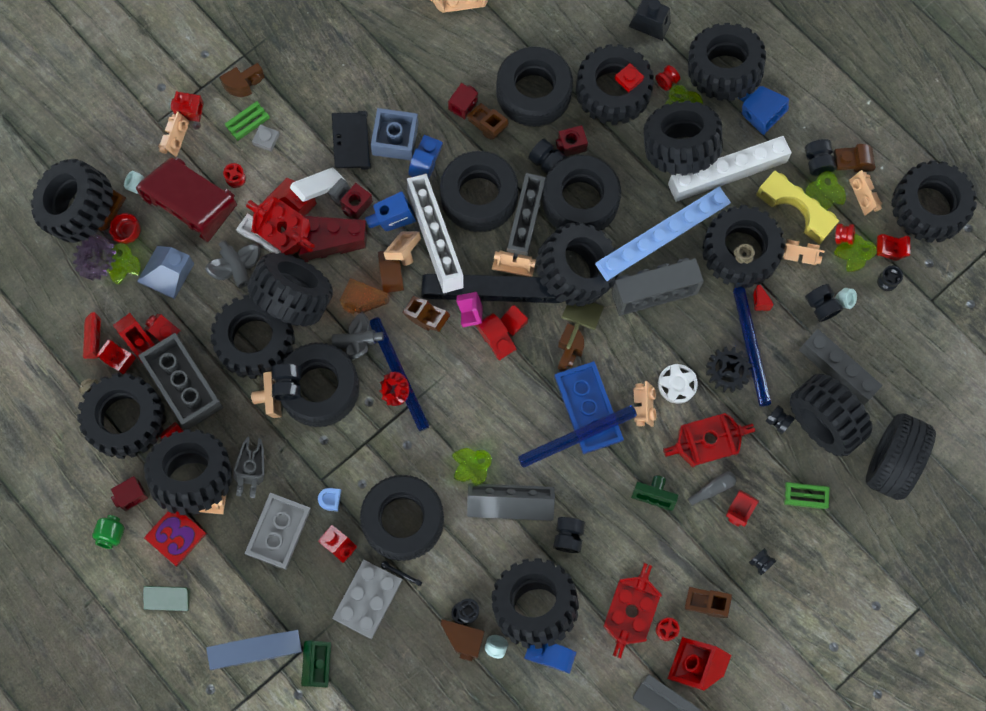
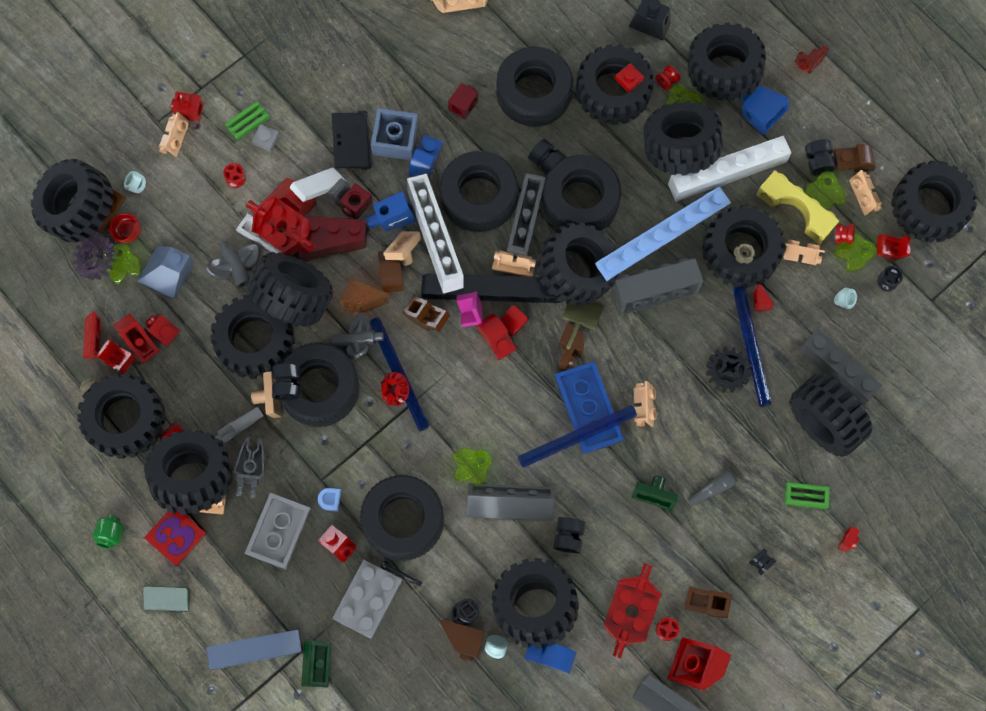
(128, 494): dark red brick -> none
(180, 381): dark grey brick -> none
(187, 197): dark red windscreen -> none
(235, 427): none -> light grey piece
(239, 83): reddish brown brick -> none
(488, 121): reddish brown brick -> none
(576, 134): dark red brick -> none
(677, 383): white wheel -> none
(694, 448): red plate -> none
(741, 508): red bracket -> none
(780, 419): black wheel -> none
(810, 62): none -> clear red bracket
(824, 303): black wheel -> none
(849, 539): none -> red plate
(901, 456): black tyre -> none

